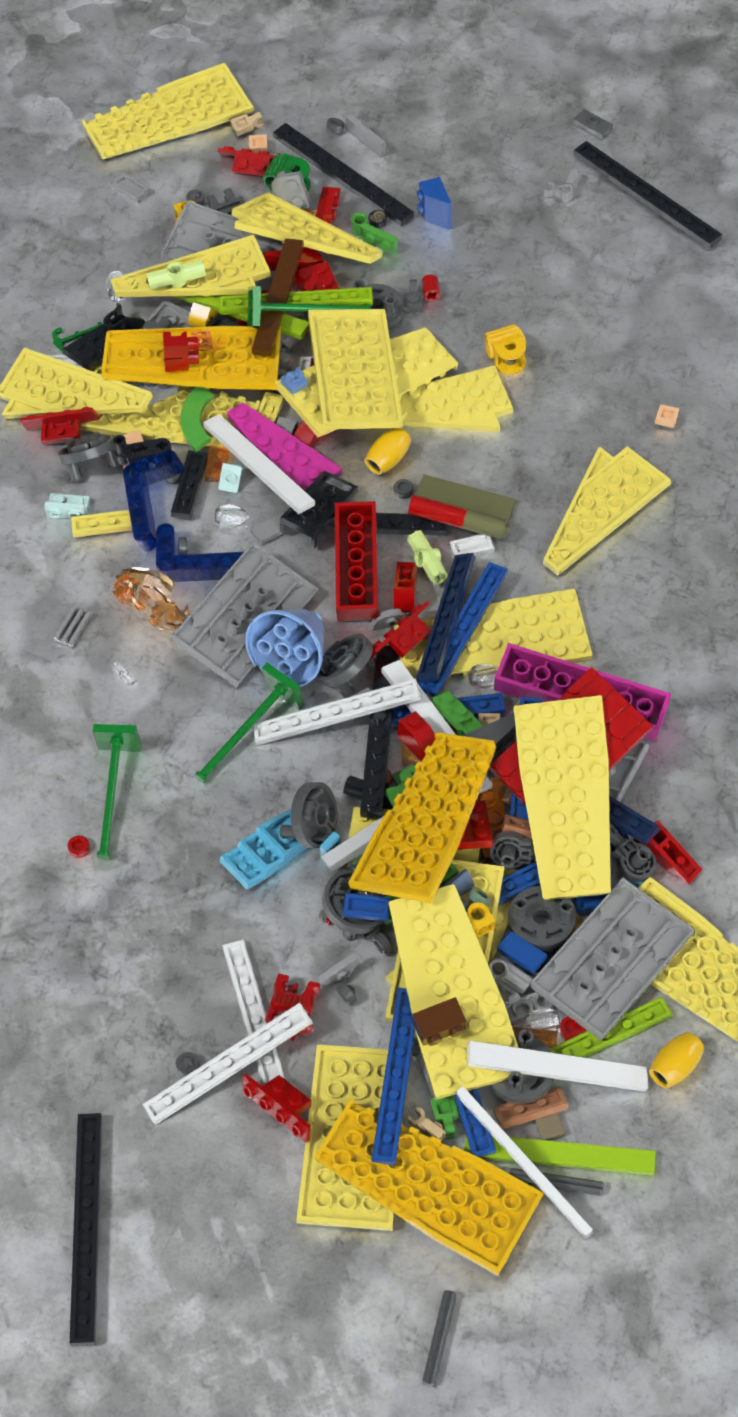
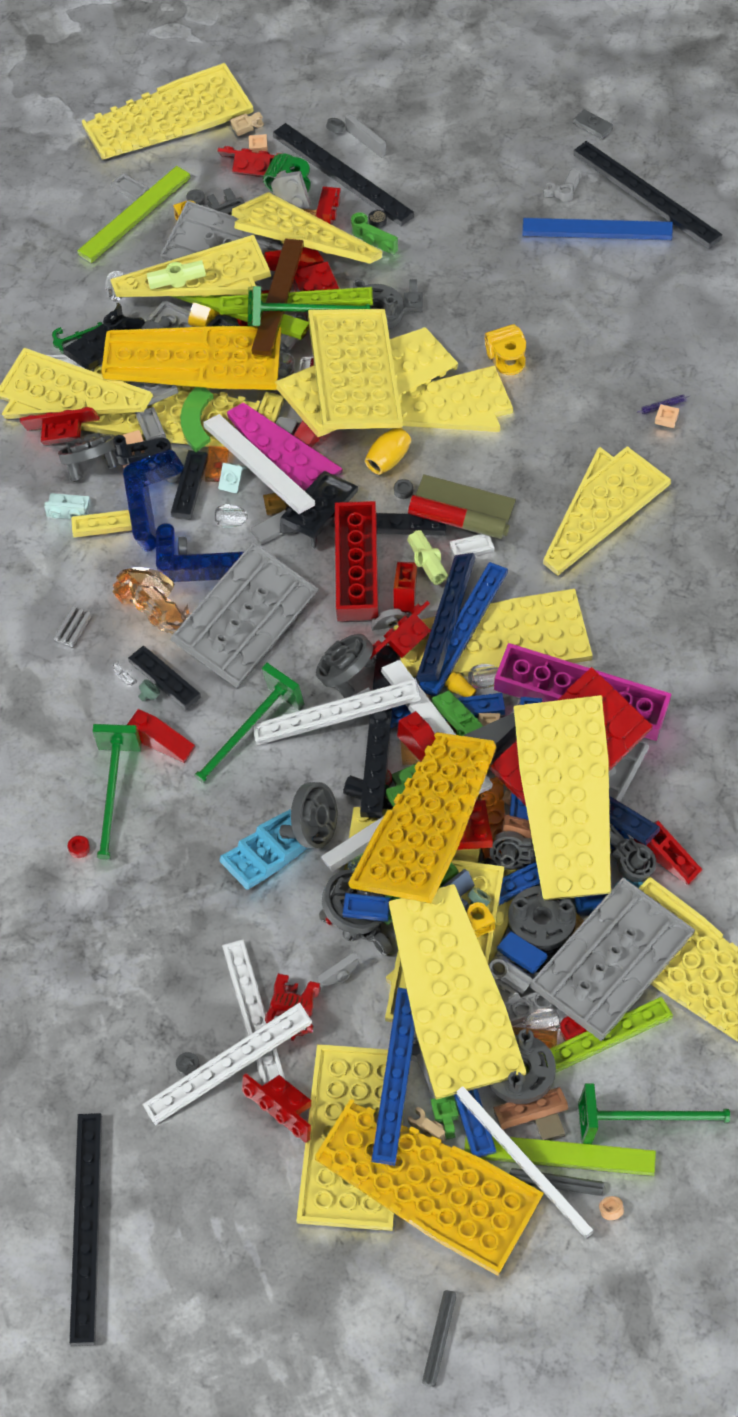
(133, 214): none -> lime tile
(148, 690): none -> sand green tile
(150, 424): none -> light grey tile
(160, 736): none -> red slope
(164, 677): none -> black plate
(177, 351): red hips -> none
(204, 340): clear orange plate -> none
(274, 503): none -> pearl gold plate
(287, 641): light blue cone -> none
(294, 381): medium blue tile -> none
(330, 843): medium azure tile -> none
(347, 993): dark grey tile -> none
(431, 287): red piece -> none
(434, 203): blue slope -> none
(439, 1022): reddish brown brick -> none
(459, 685): none -> yellow cone
(557, 1066): white tile -> none
(590, 1115): none -> green tile
(597, 228): none -> blue tile
(611, 1208): none -> light nougat tile
(667, 402): none -> dark purple piece
(676, 1060): yellow piece -> none

